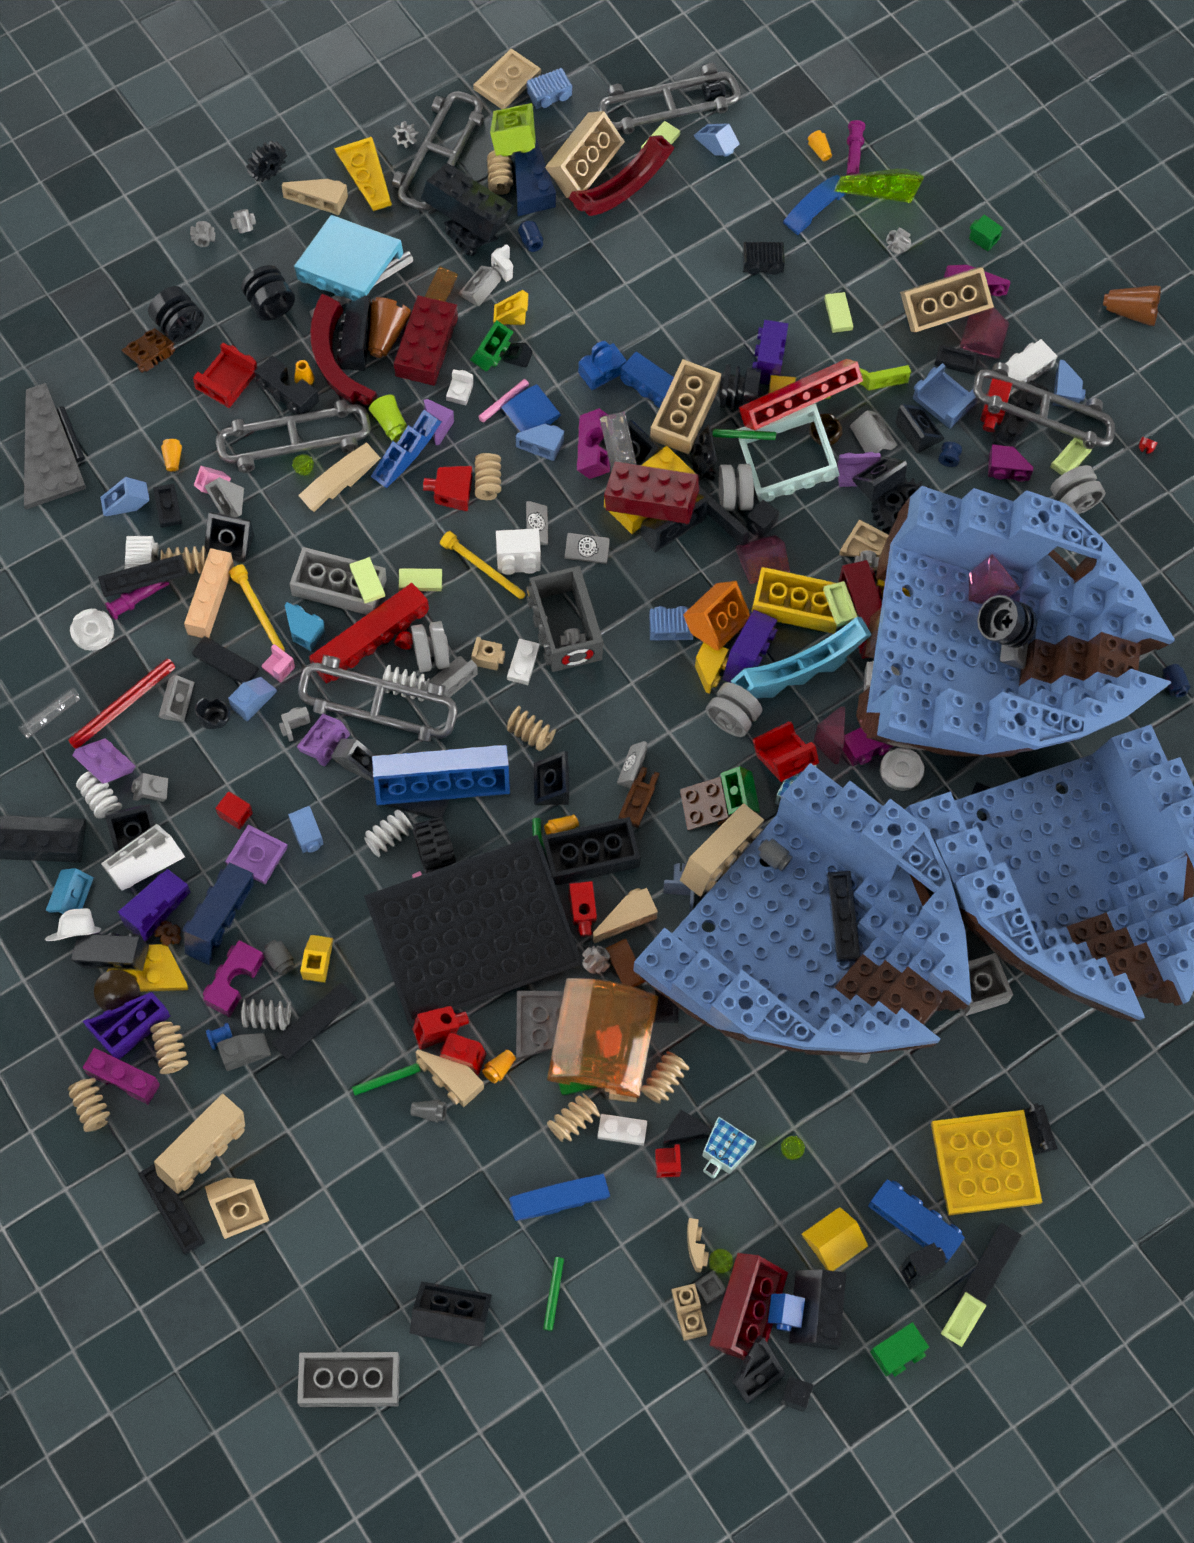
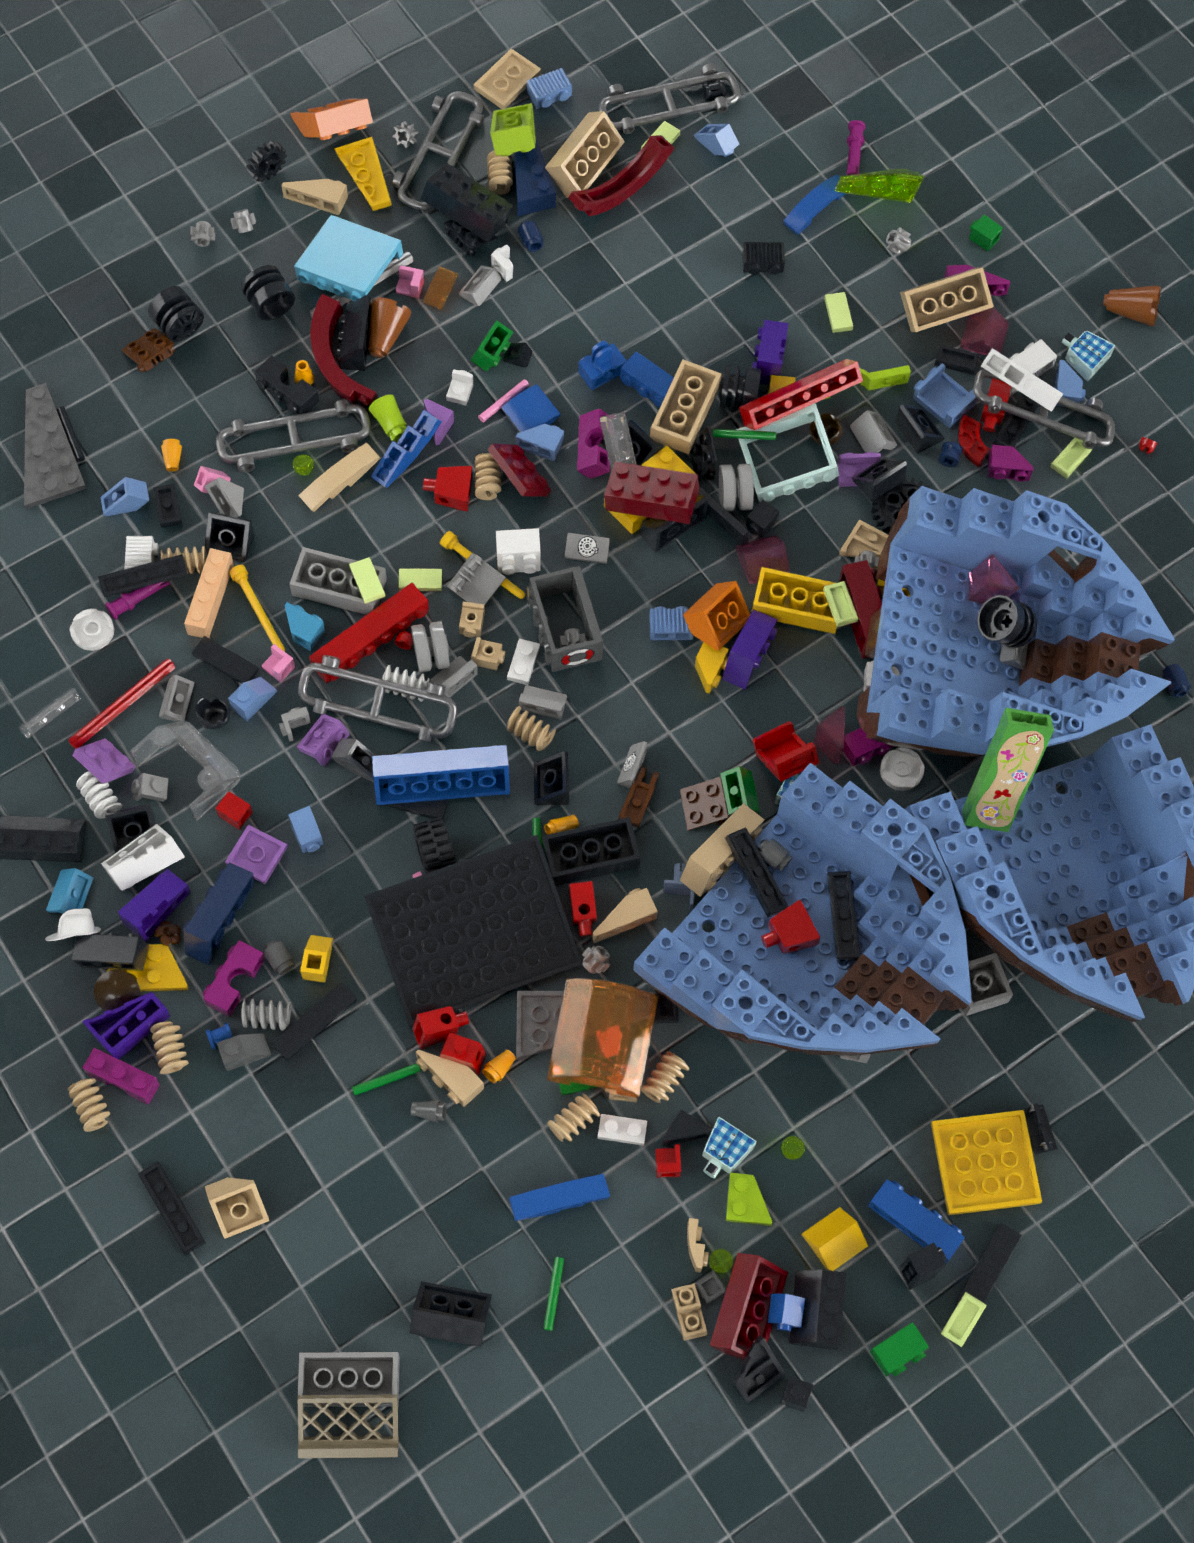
(200, 1144): tan brick -> none
(218, 773): none -> clear windscreen
(226, 375): red panel -> none
(333, 118): none -> wedge
(352, 1445): none -> dark tan fence
(387, 832): white piece -> none
(410, 281): none -> bright pink panel
(426, 340): dark red brick -> none
(471, 619): none -> tan brick
(476, 580): none -> light grey hinge
(512, 309): yellow slope -> none
(519, 470): none -> dark red plate
(537, 518): light grey slope -> none
(542, 702): none -> light grey panel
(623, 962): reddish brown slope -> none
(734, 709): light grey wheel -> none
(746, 1201): none -> lime wing
(756, 872): none -> black tile
(791, 930): none -> red torso
(798, 669): medium azure arch -> none
(820, 145): light orange cone -> none
(970, 440): none -> red tile
(1007, 769): none -> brick
(1021, 380): none -> white slope
(1078, 489): light grey wheel -> none
(1087, 353): none -> torso

